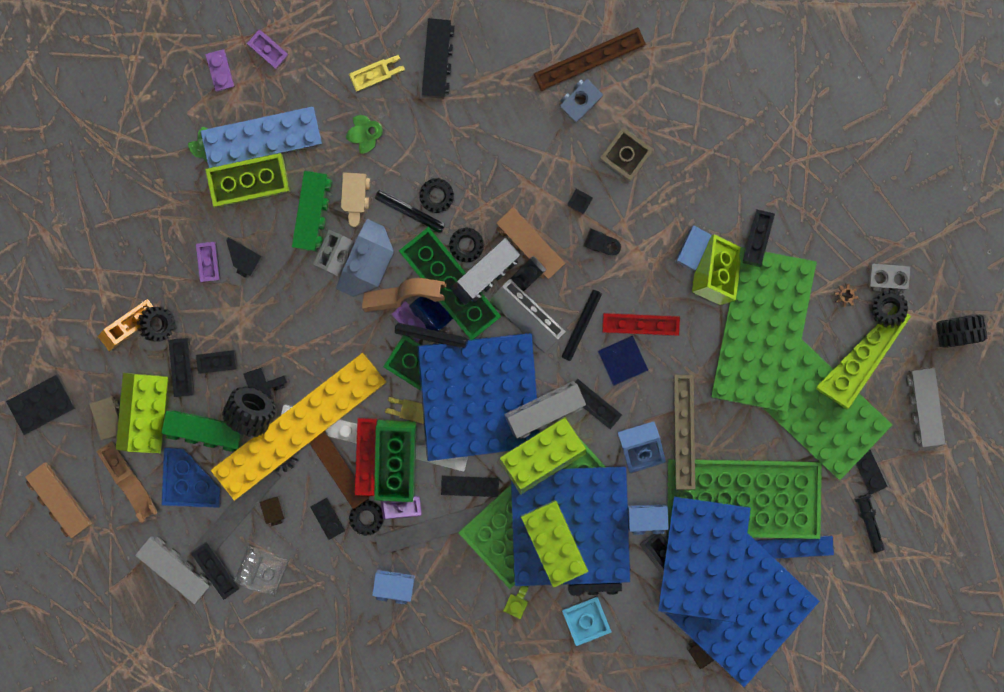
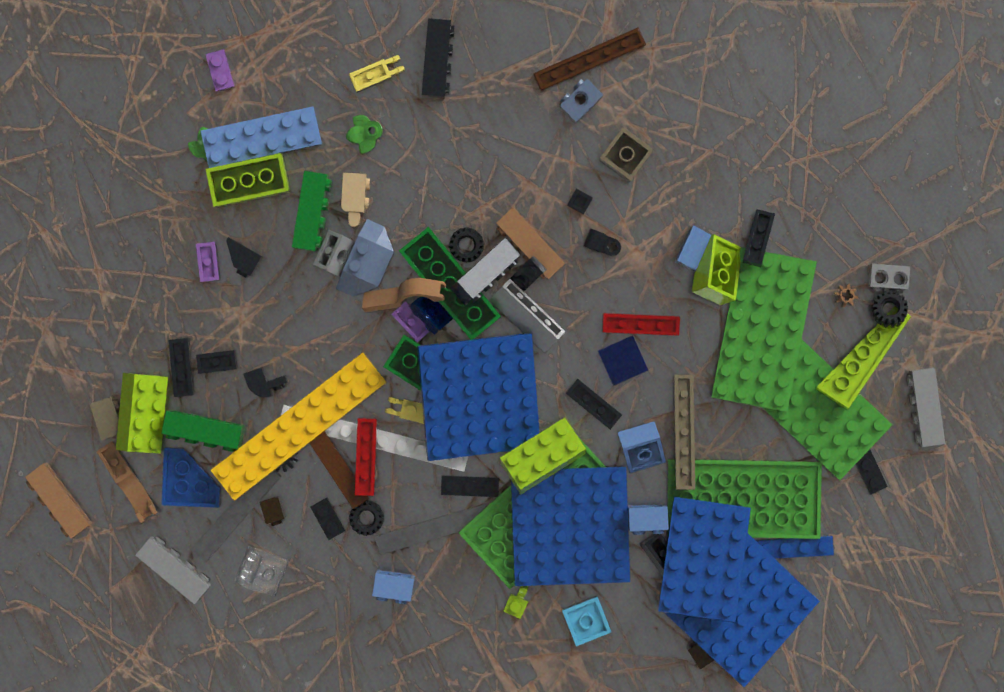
(40, 404): black plate -> none
(123, 327): light orange slope -> none
(145, 326): black tyre -> none
(215, 570): black plate -> none
(248, 411): black tyre -> none
(267, 49): medium lavender plate -> none
(395, 461): green brick -> none
(396, 509): medium lavender plate -> none
(409, 211): black axle -> none
(431, 335): black axle -> none
(448, 195): black tyre -> none
(545, 409): light grey brick -> none
(554, 543): lime brick -> none
(581, 325): black axle -> none
(594, 589): black hinge -> none
(868, 514): black pin -> none
(961, 331): black tyre -> none

